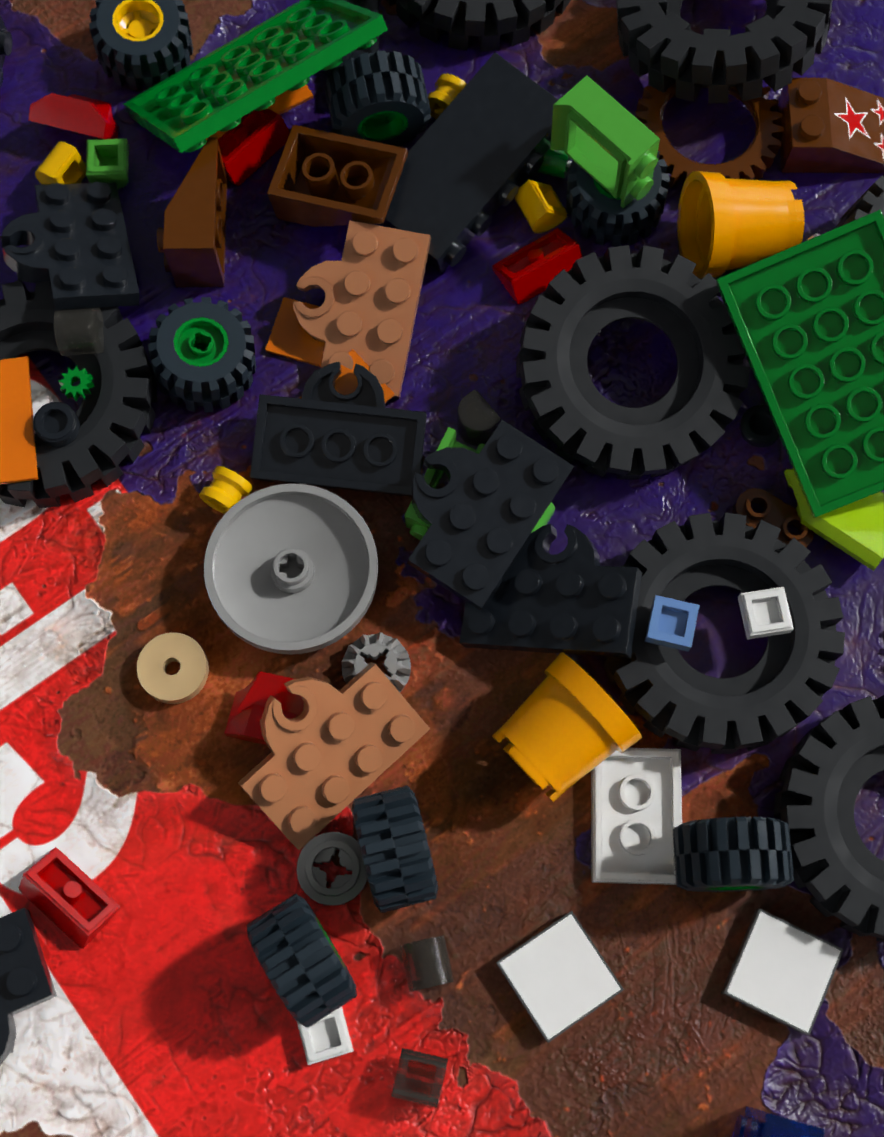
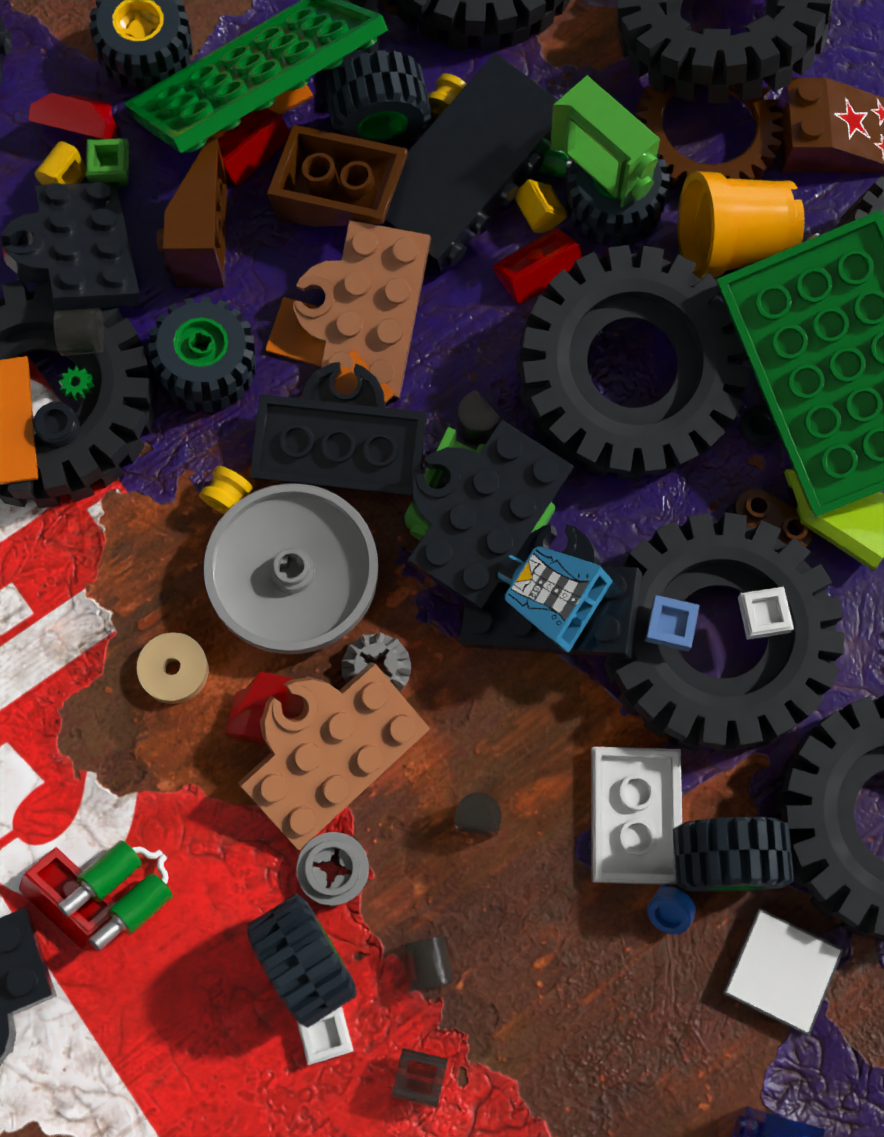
(133, 907): none -> green piece
(394, 849): black wheel -> none
(478, 815): none -> clear smoke brick
(554, 592): none -> torso
(559, 976): white tile -> none
(565, 728): light orange piece -> none
(671, 910): none -> blue tile

